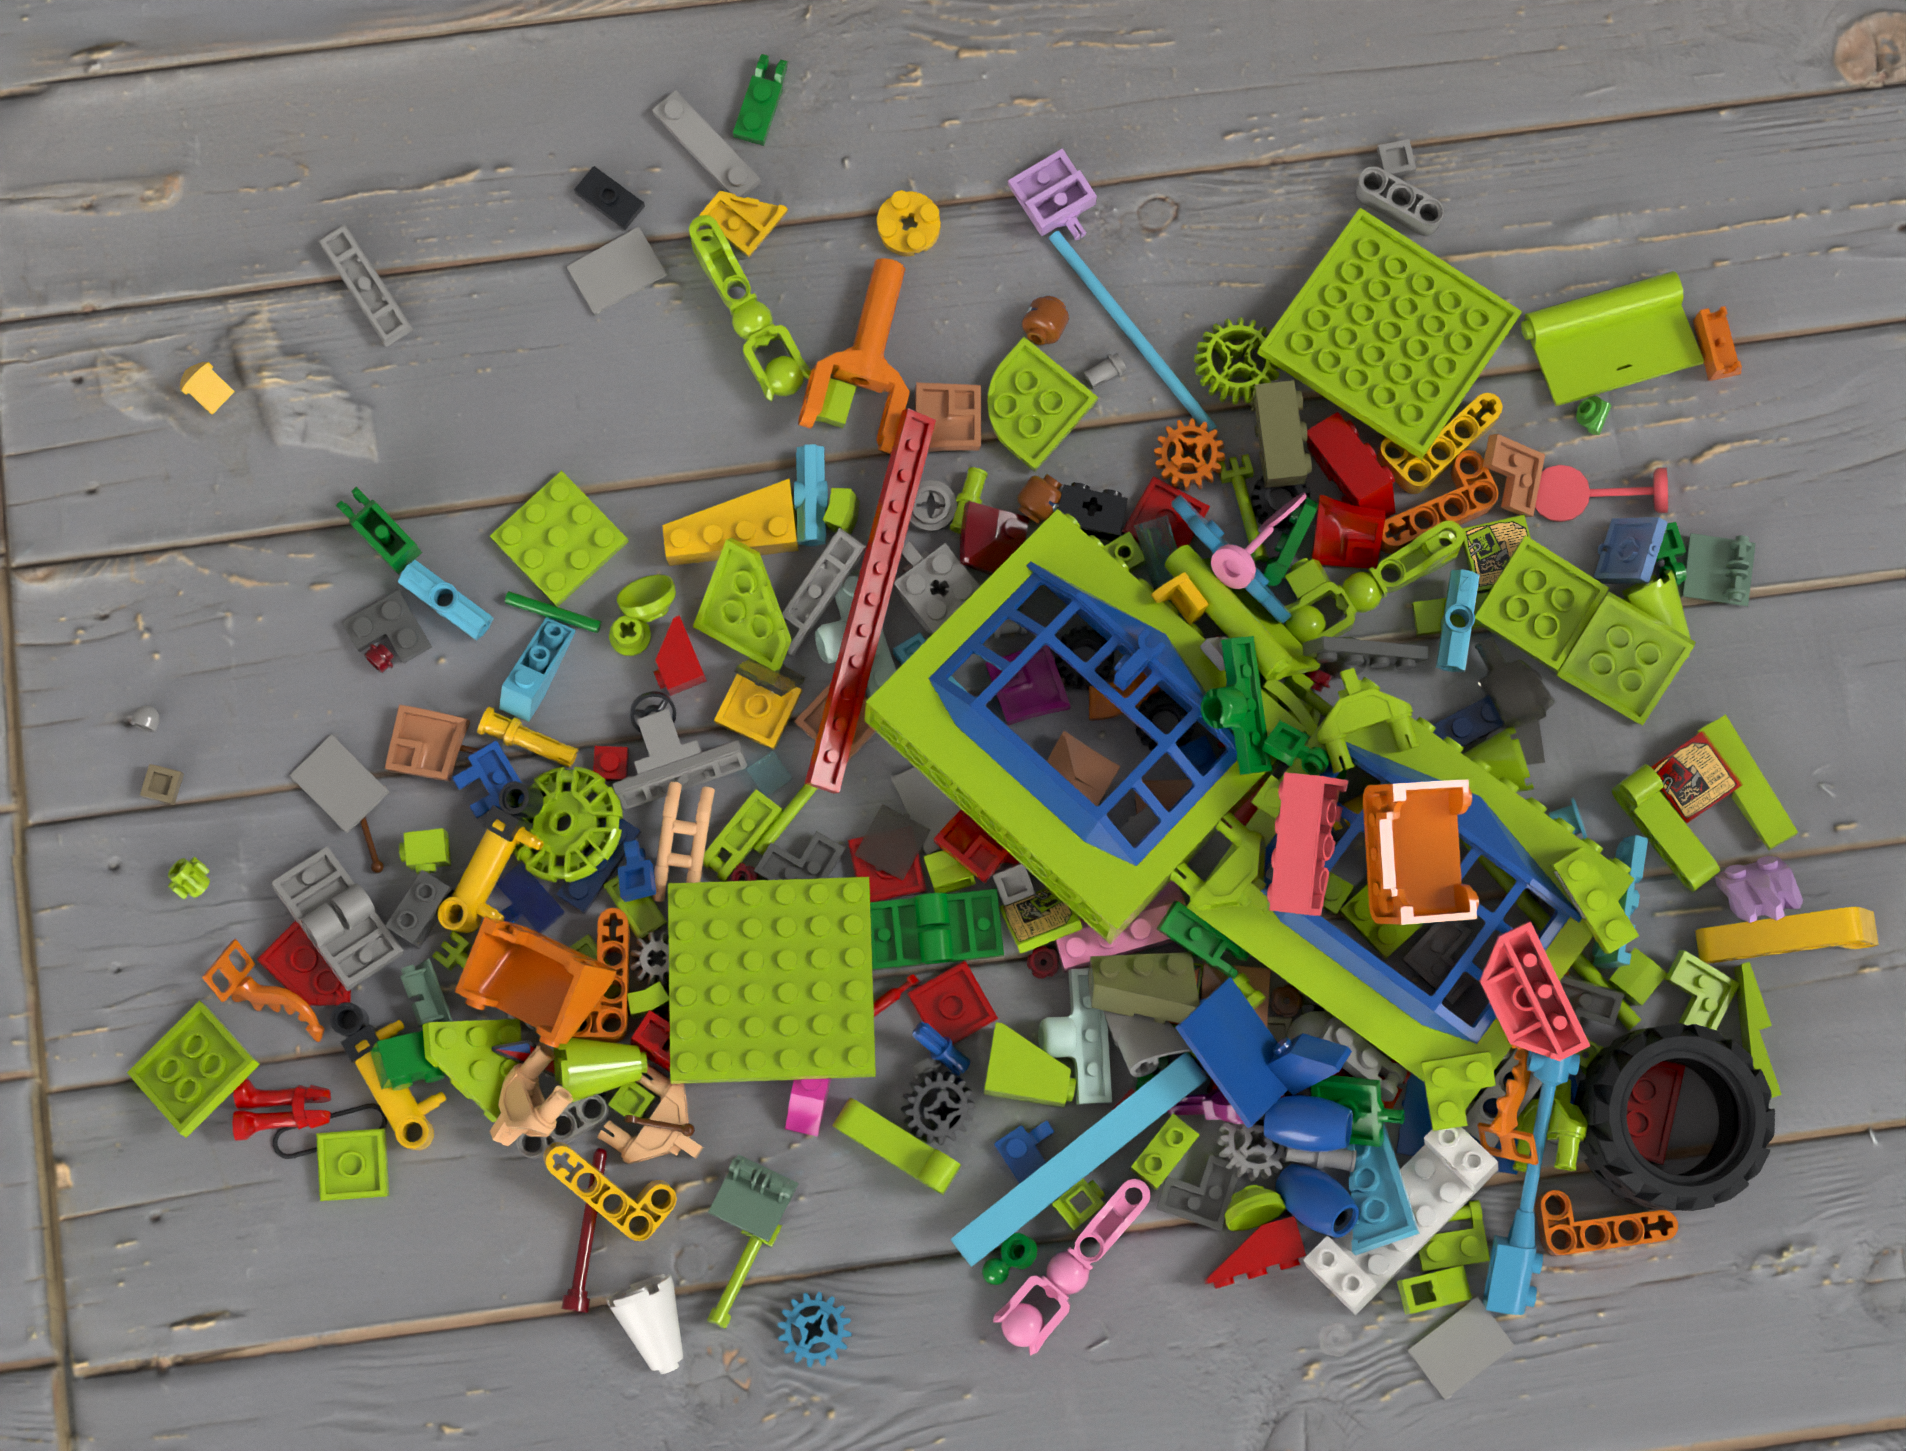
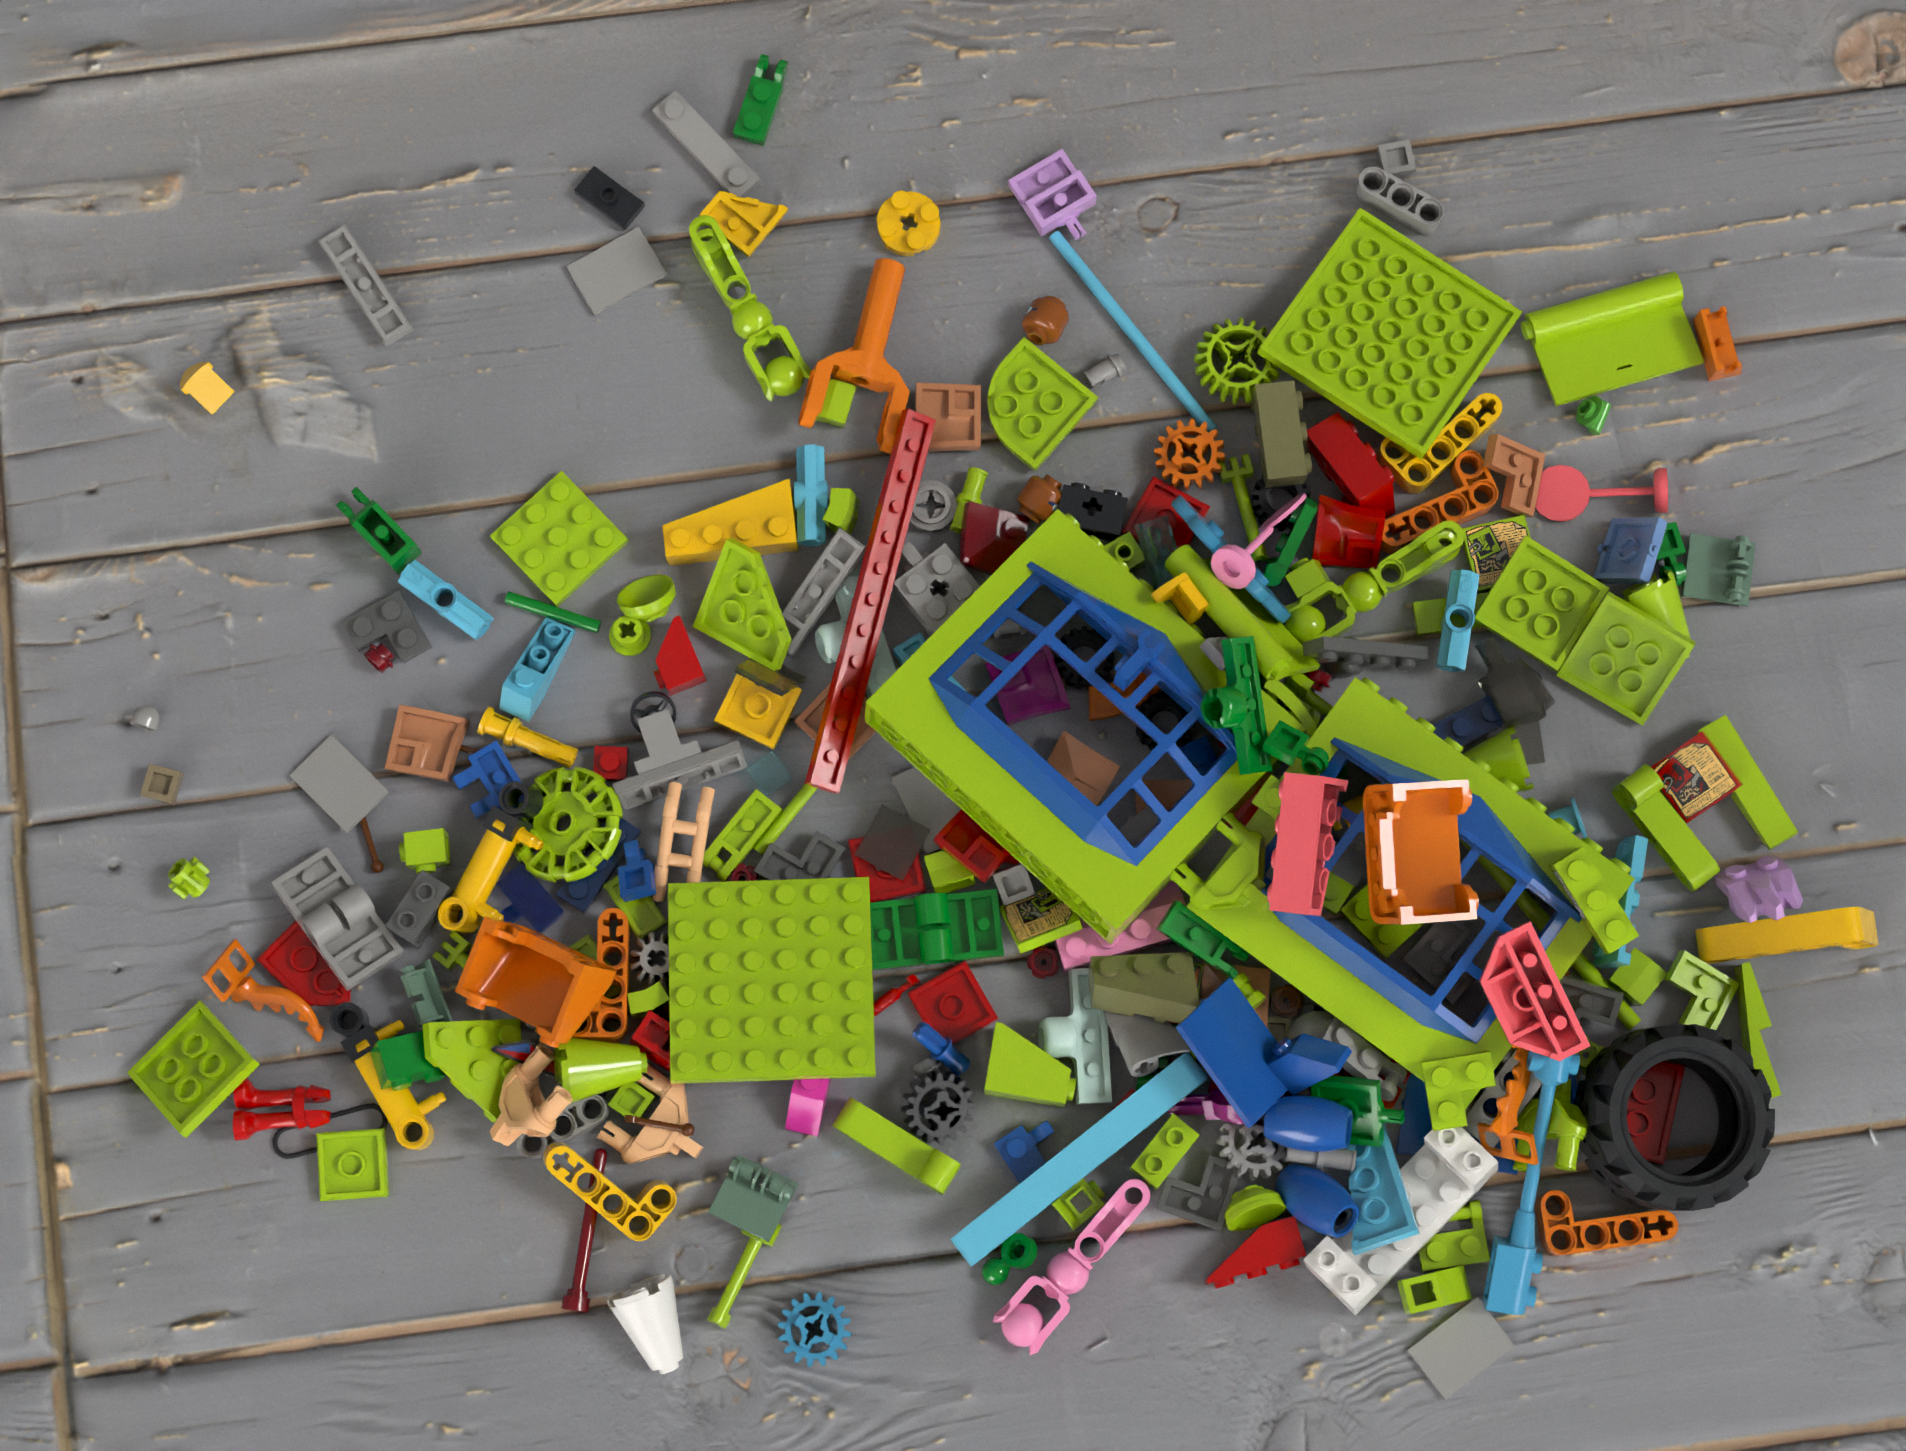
(1359, 709): lime connector -> none

